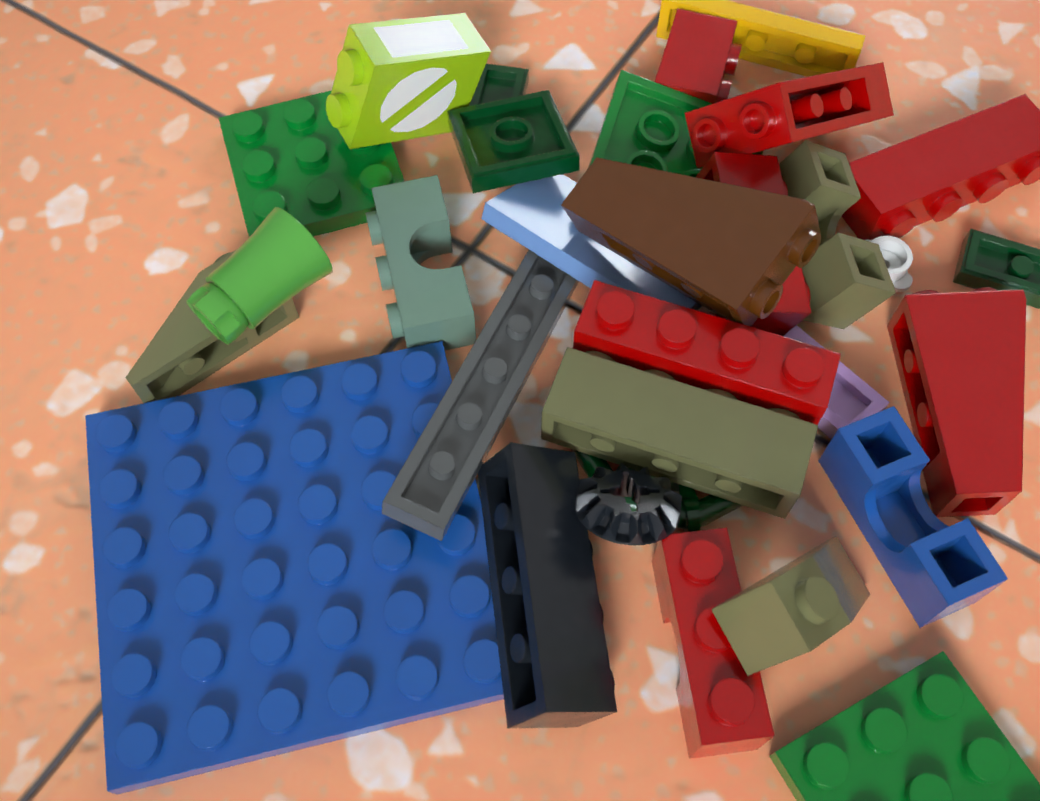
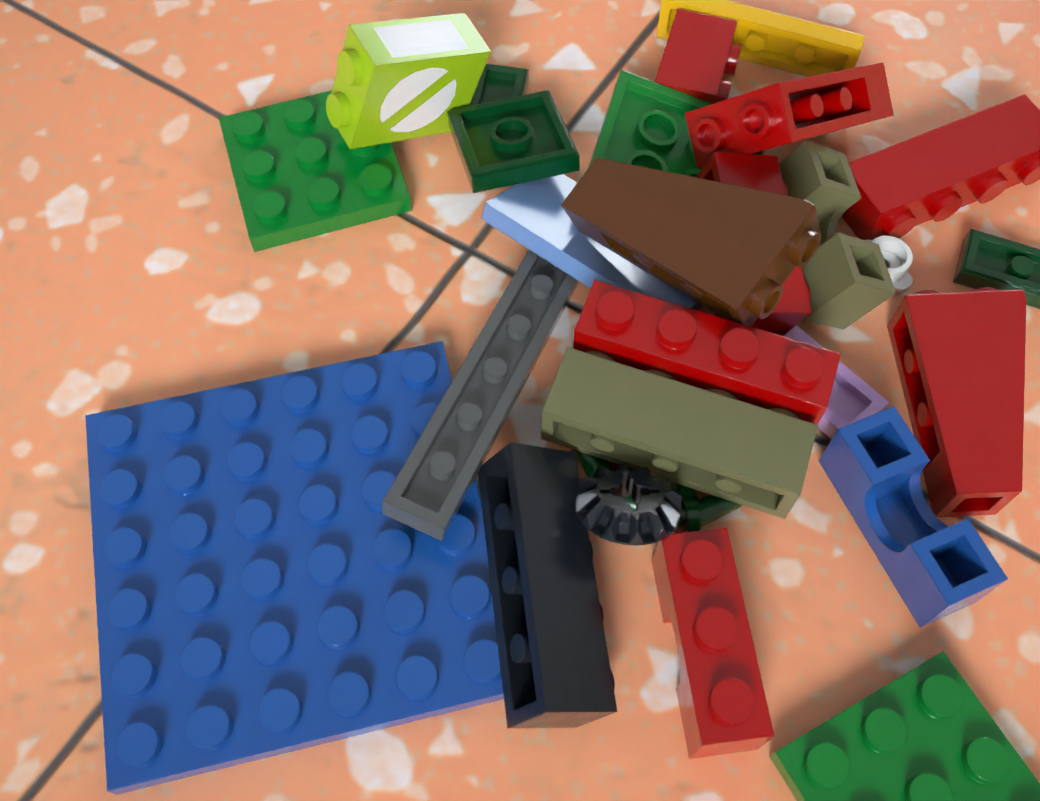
(189, 353): olive slope -> none
(259, 277): bright green plant -> none
(429, 302): sand green arch -> none
(793, 608): olive slope -> none

